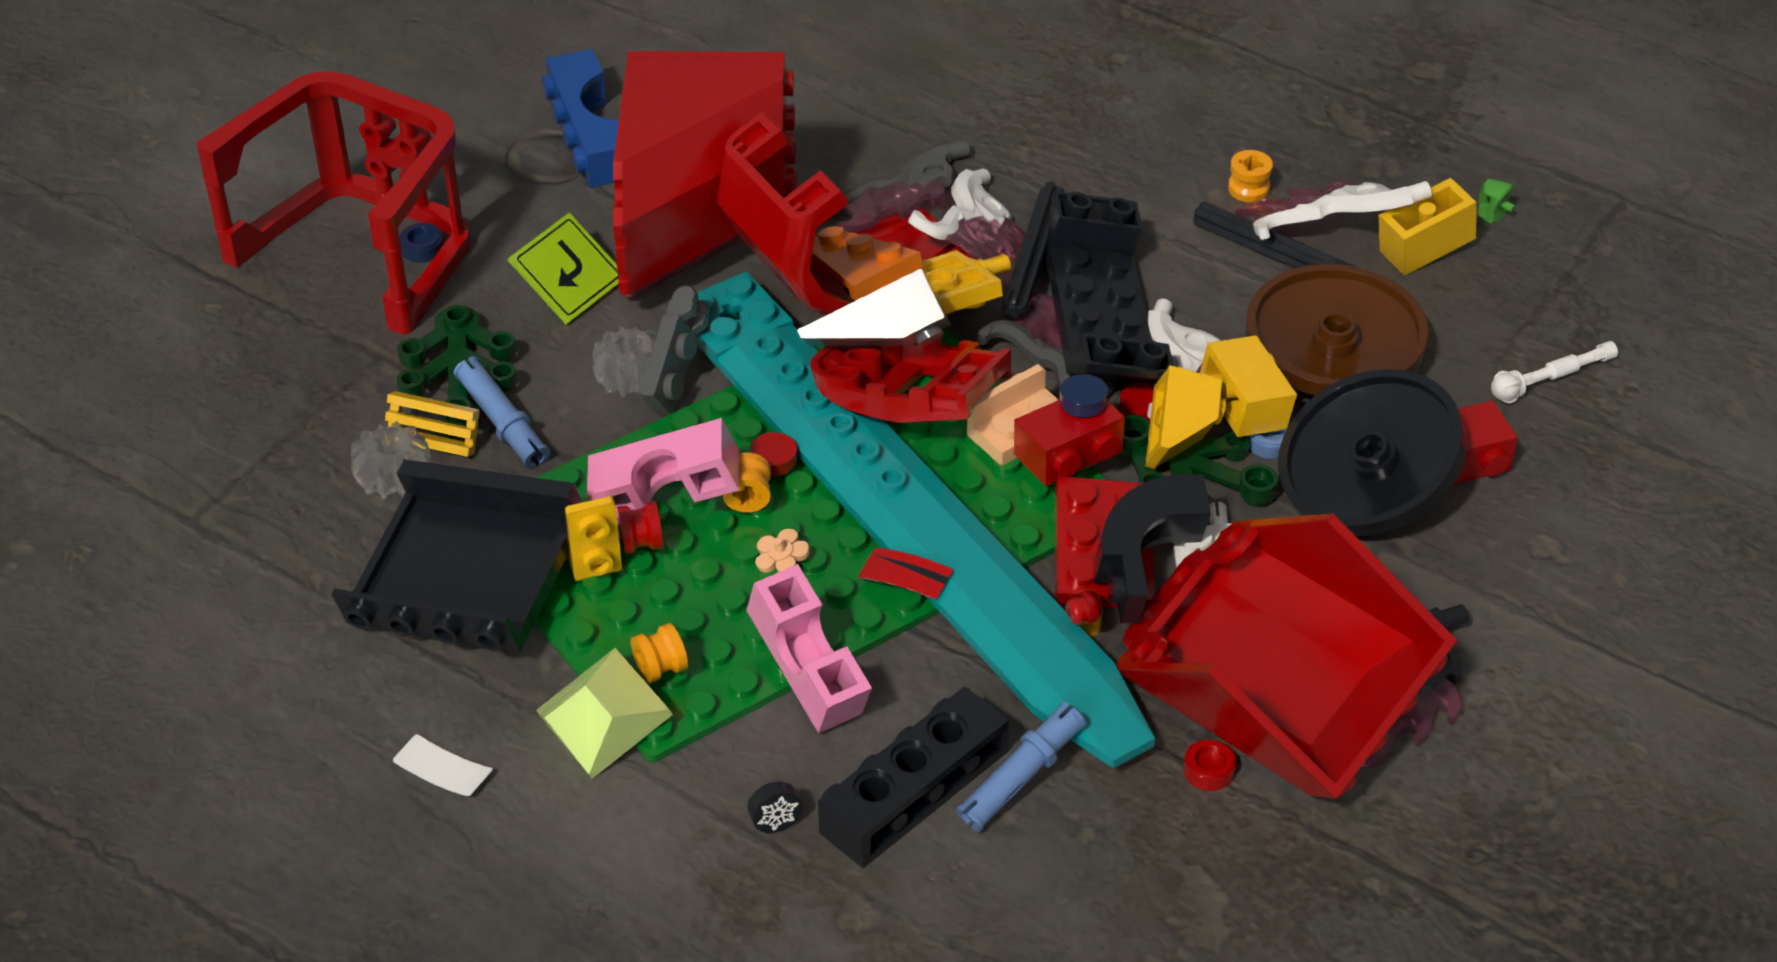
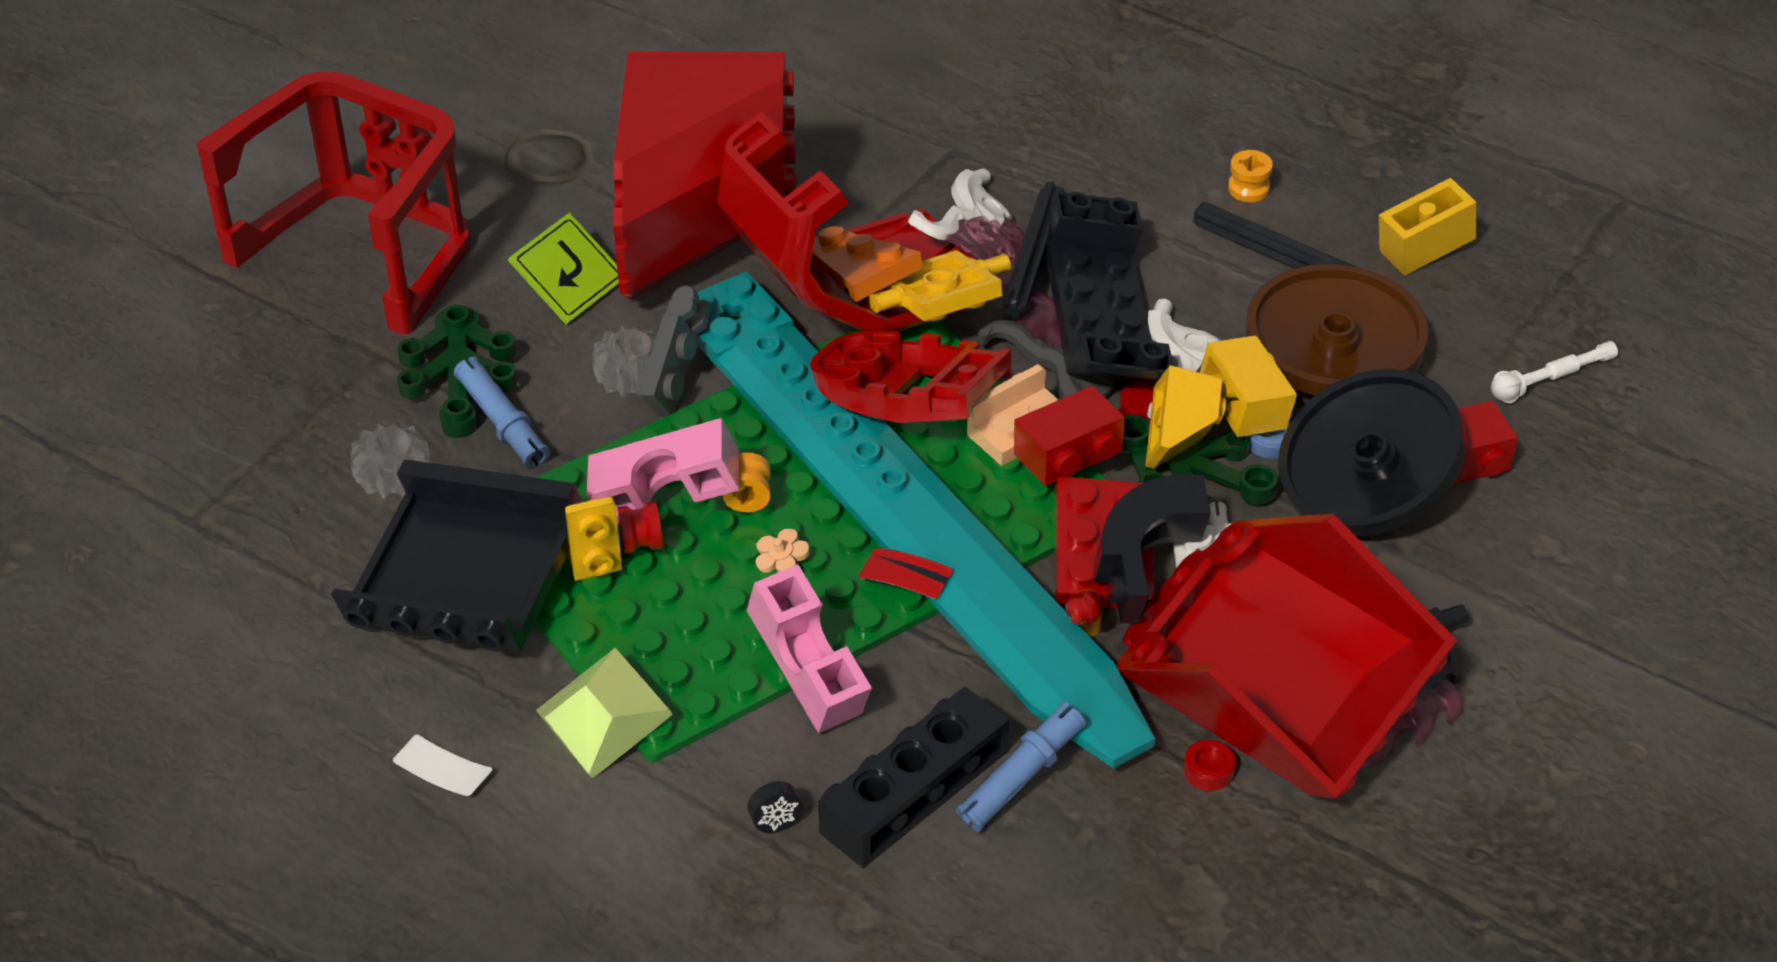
(421, 242): dark blue tile -> none
(466, 448): yellow tile -> none
(578, 90): blue arch -> none
(659, 653): light orange wheel -> none
(778, 450): red tile -> none
(892, 315): slope -> none
(917, 180): piece -> none
(1083, 395): dark blue tile -> none
(1338, 197): white piece -> none
(1494, 200): bright green piece -> none

